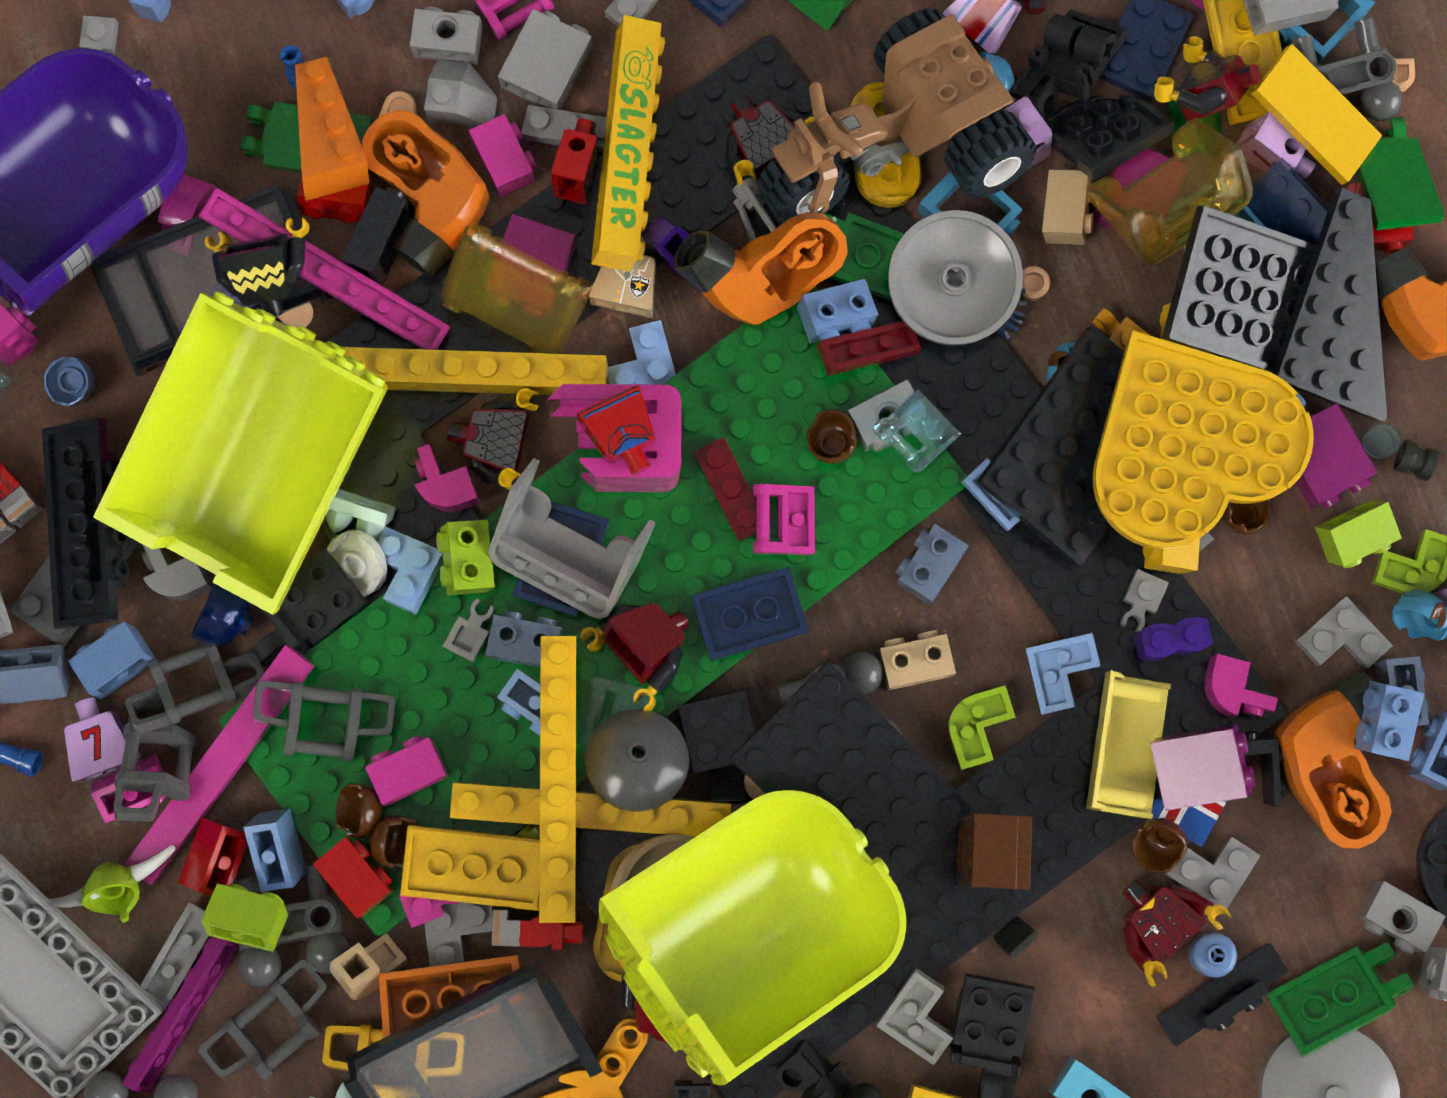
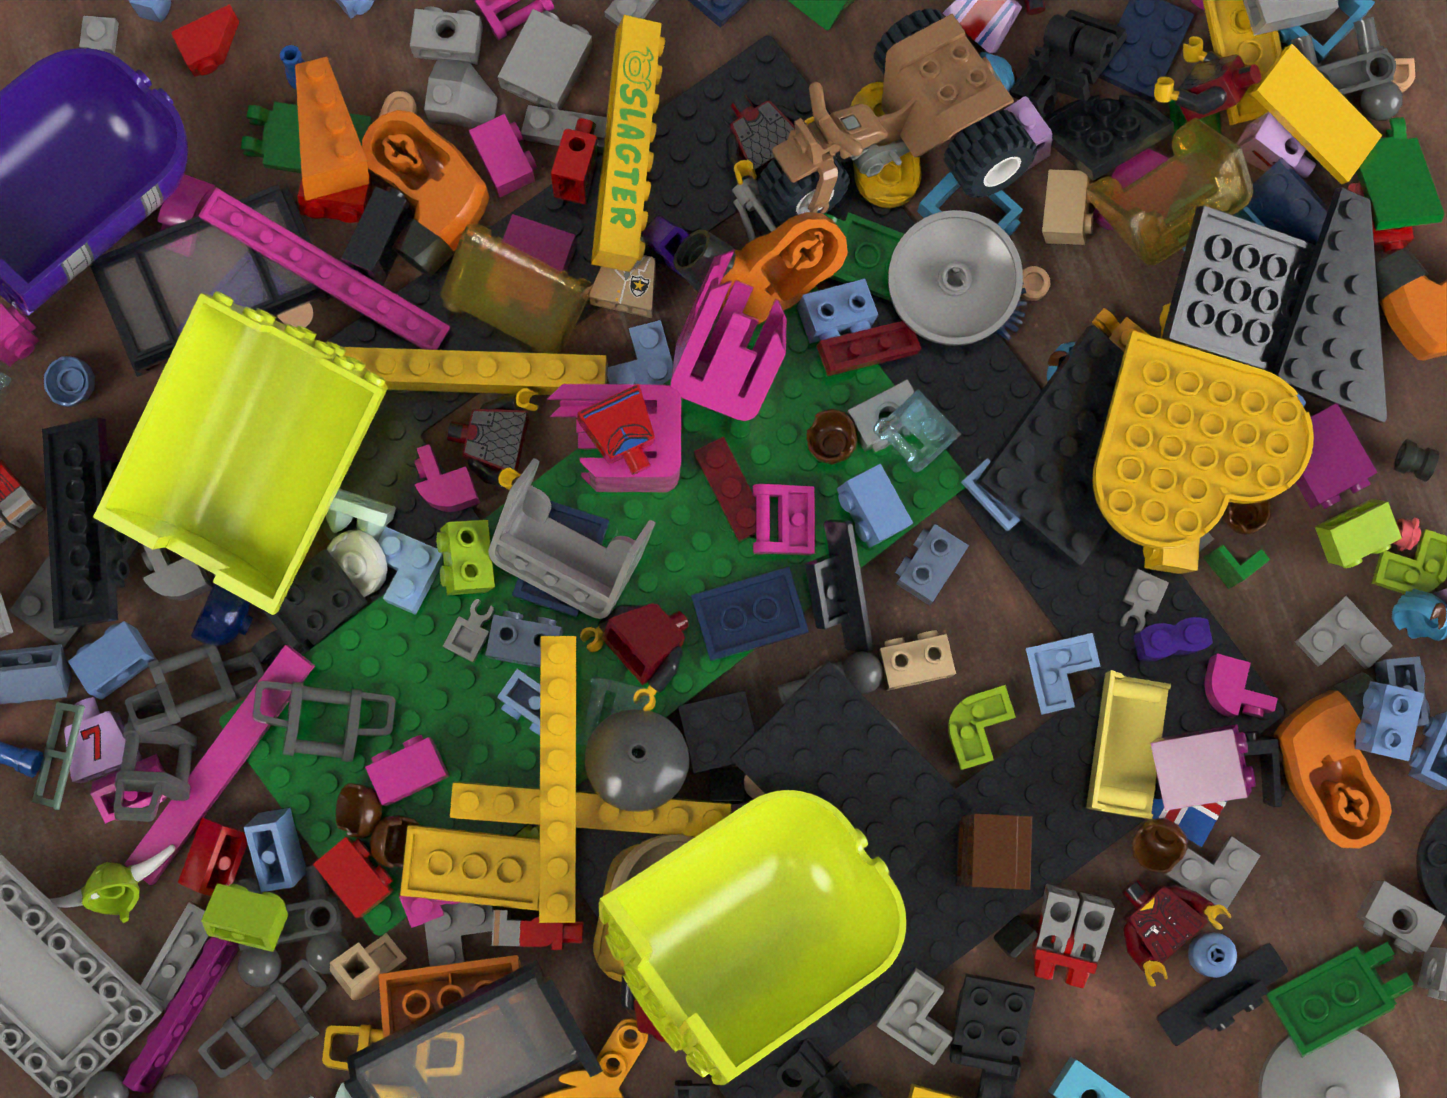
(50, 752): none -> sand green window
(207, 40): none -> red slope
(260, 268): black torso -> none
(724, 371): none -> dark pink piece
(838, 587): none -> black bracket
(873, 506): none -> medium blue brick
(1068, 946): none -> light grey hips
(1229, 569): none -> green panel
(1381, 441): clear light blue tile -> none
(1409, 532): none -> coral plate

